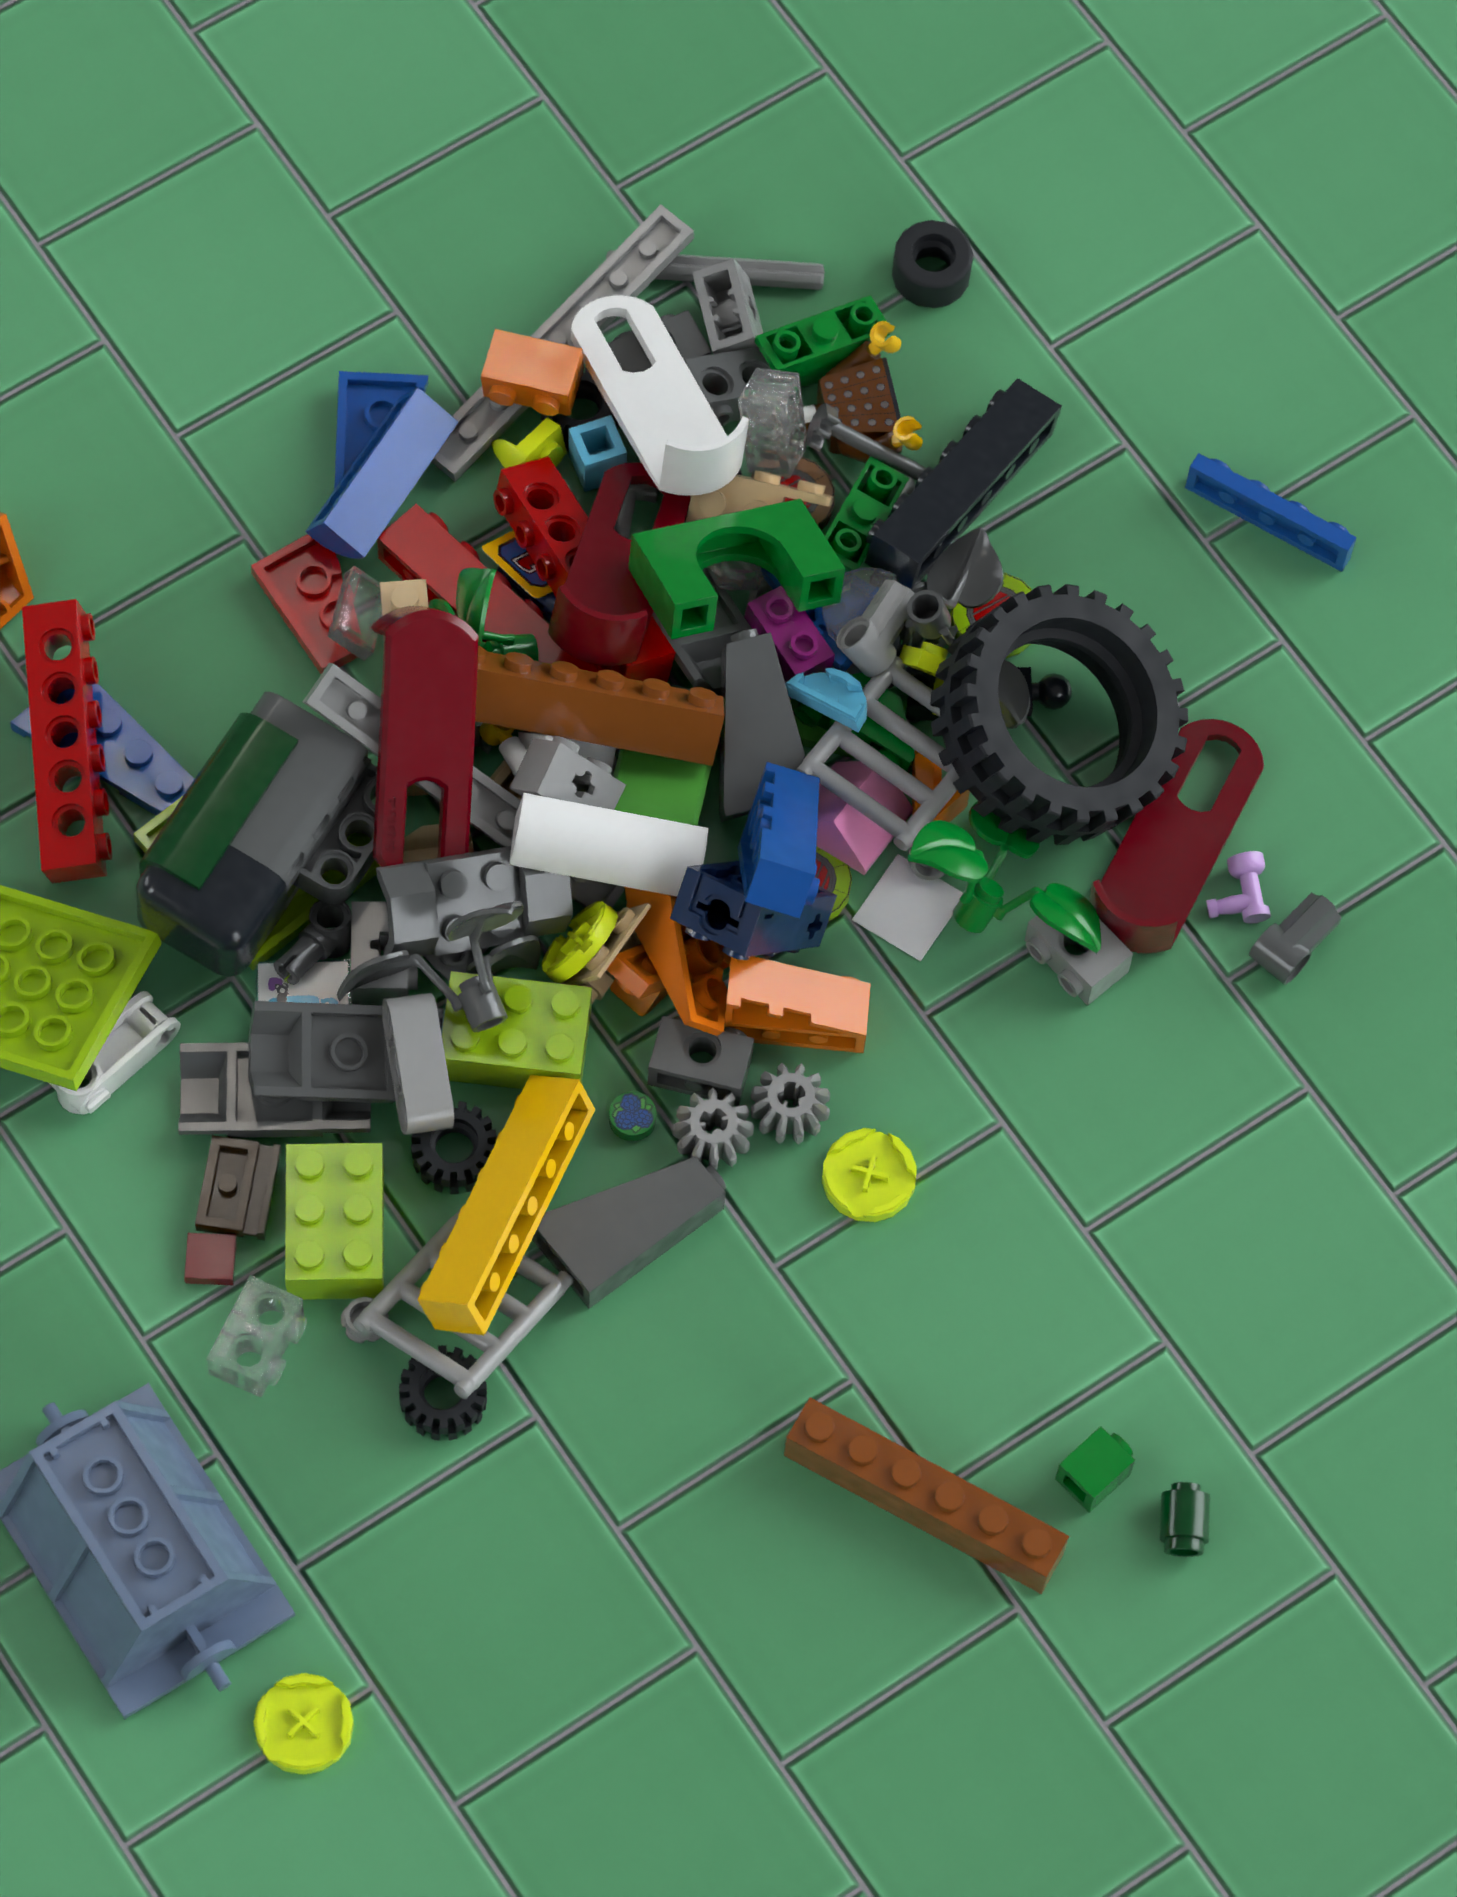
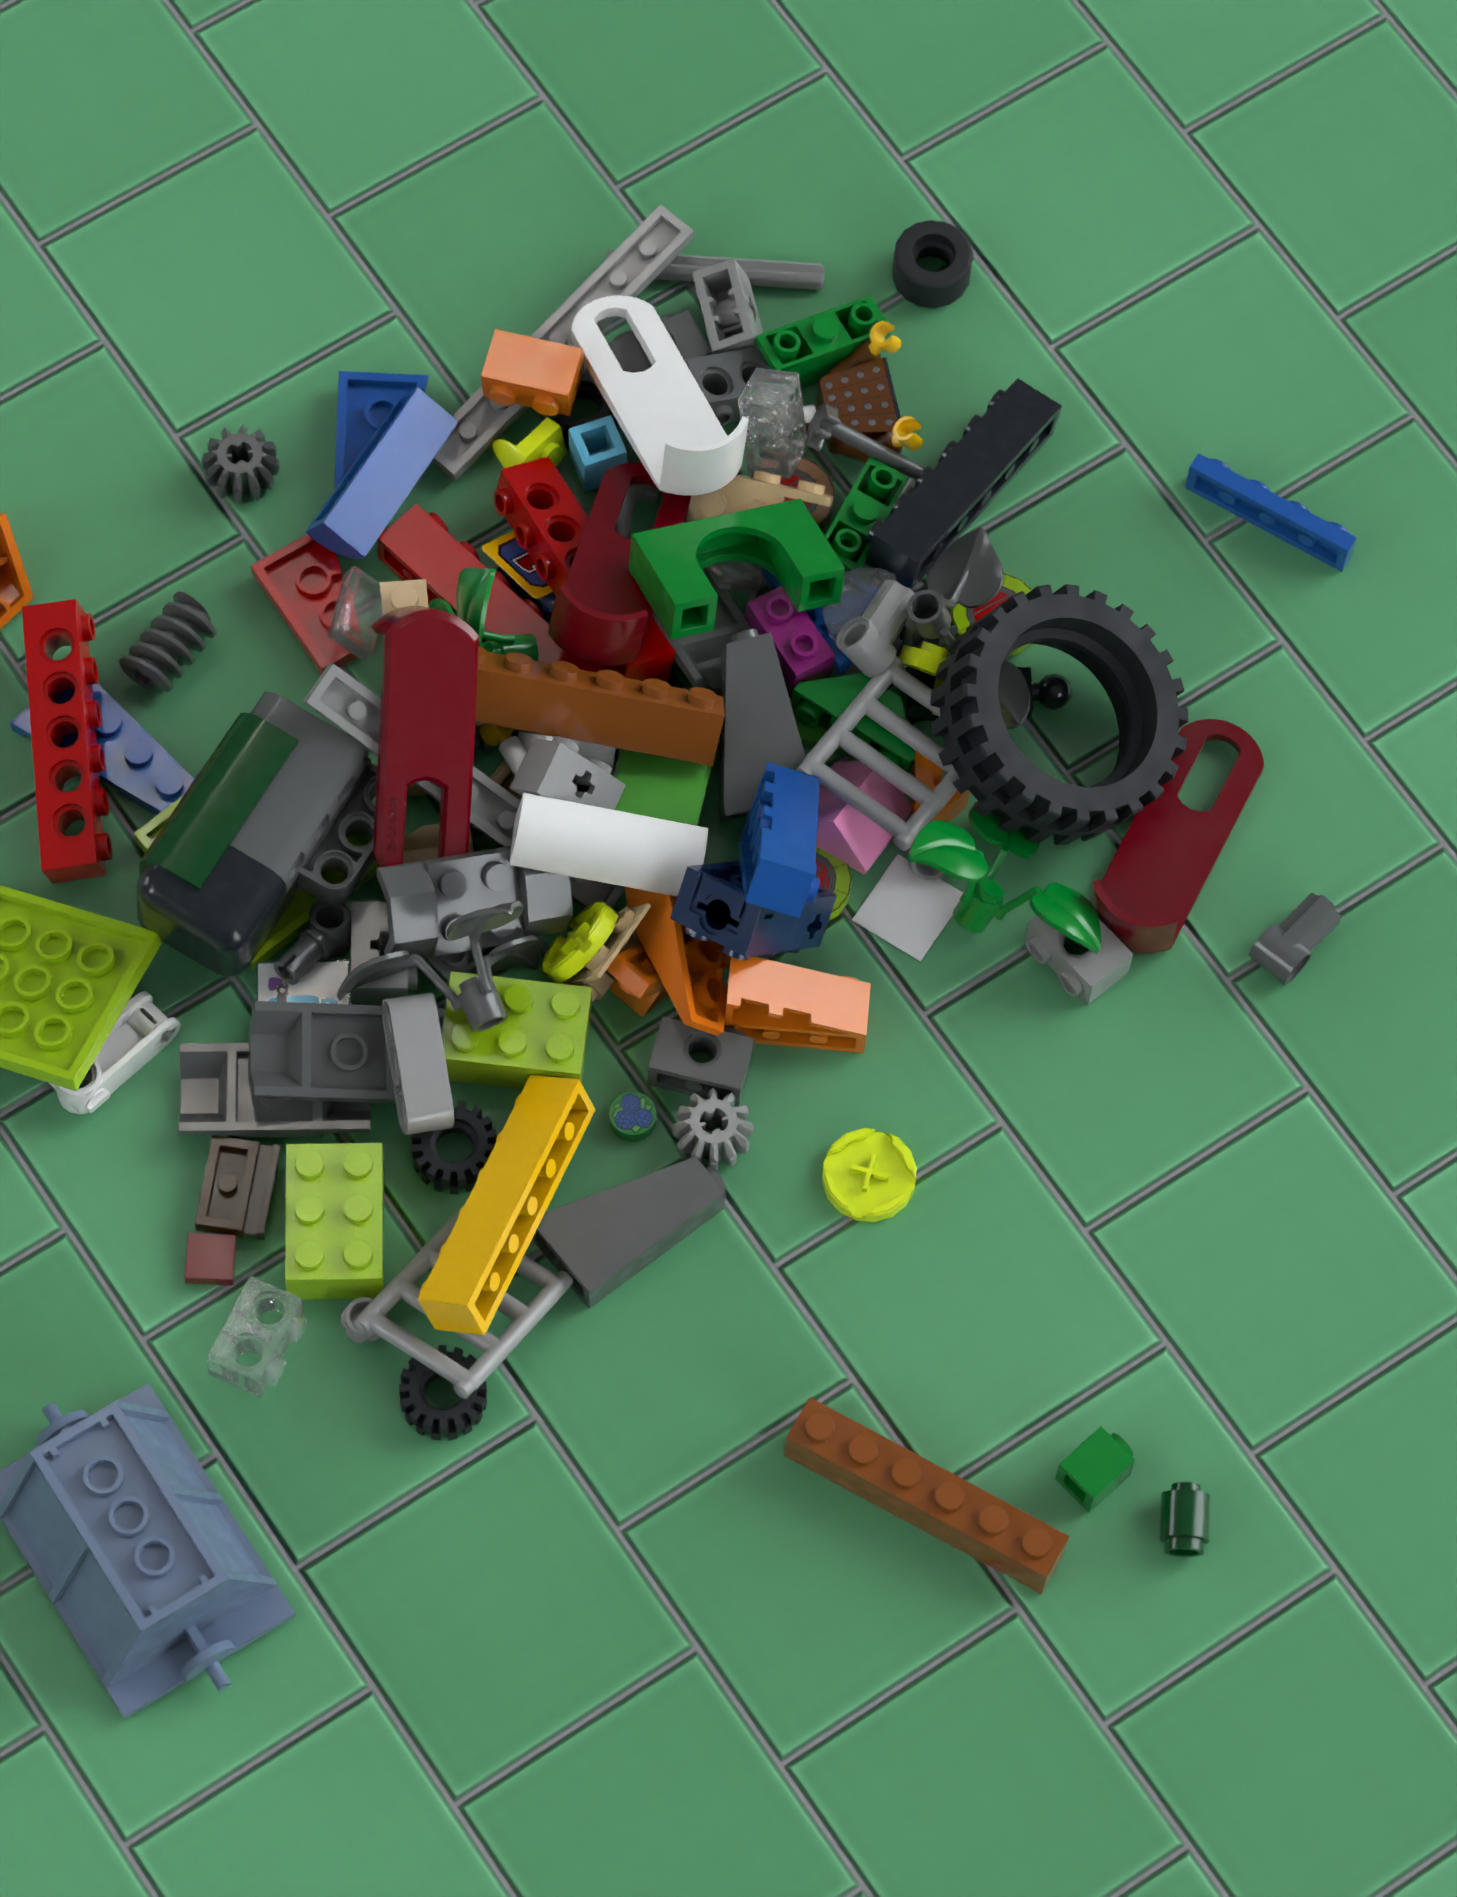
(168, 642): none -> dark grey piece
(240, 464): none -> dark grey gear
(303, 1723): neon yellow tile -> none
(801, 1090): light grey gear -> none
(832, 694): medium azure tile -> none
(1245, 867): lavender piece -> none

